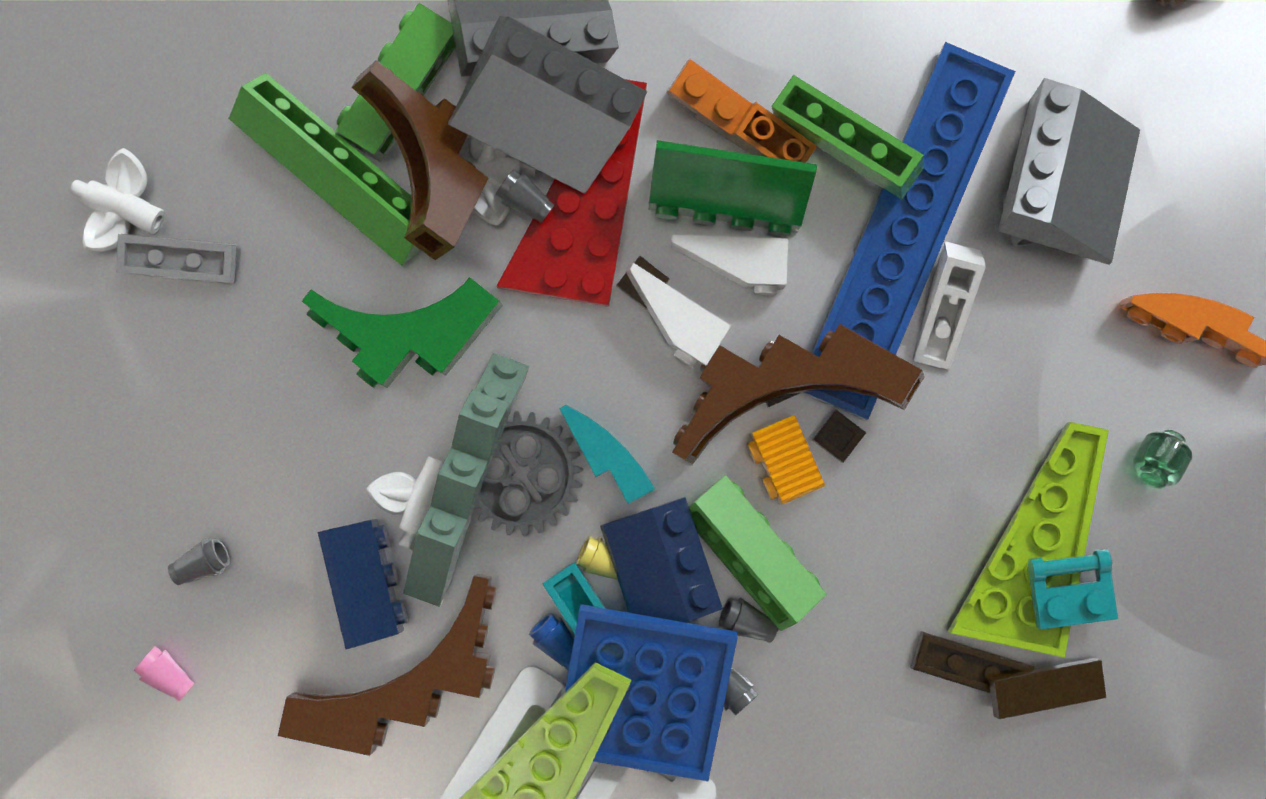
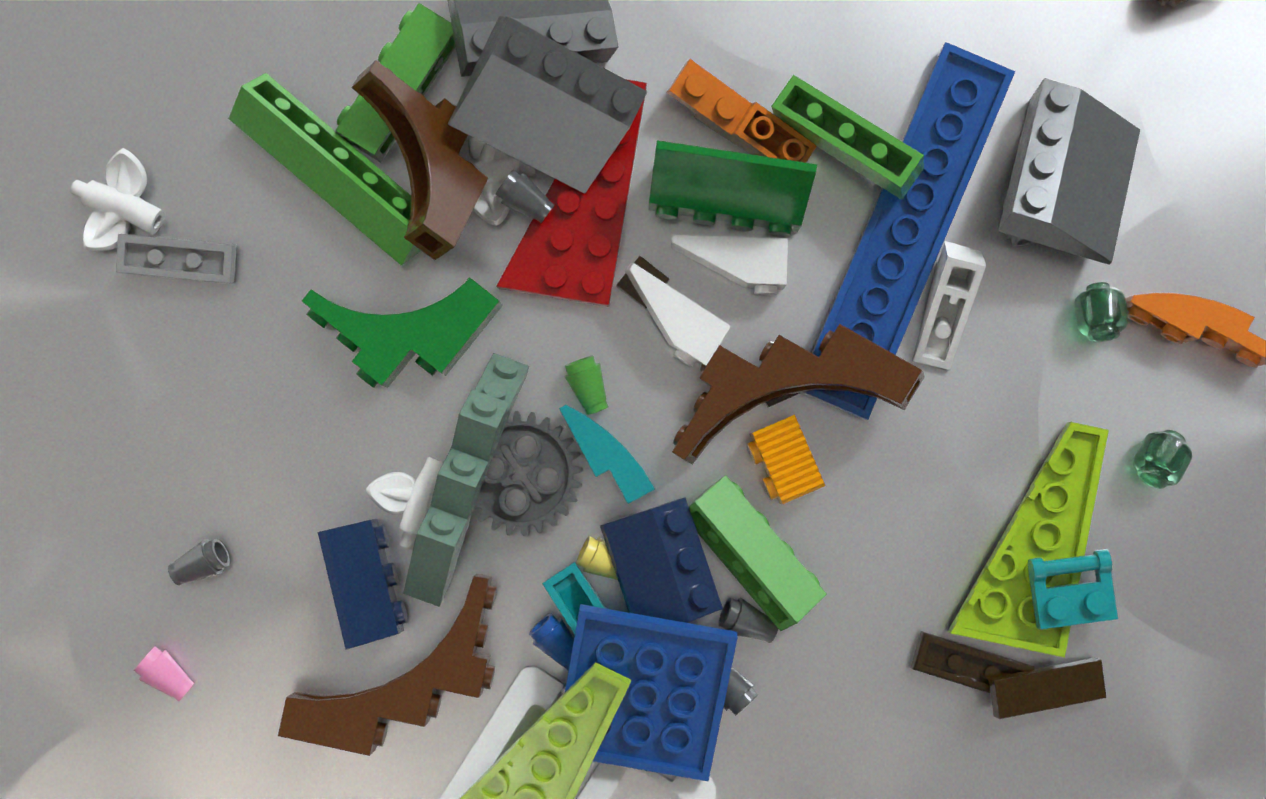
(587, 384): none -> bright green cone
(838, 436): dark brown tile -> none
(1101, 312): none -> clear green head

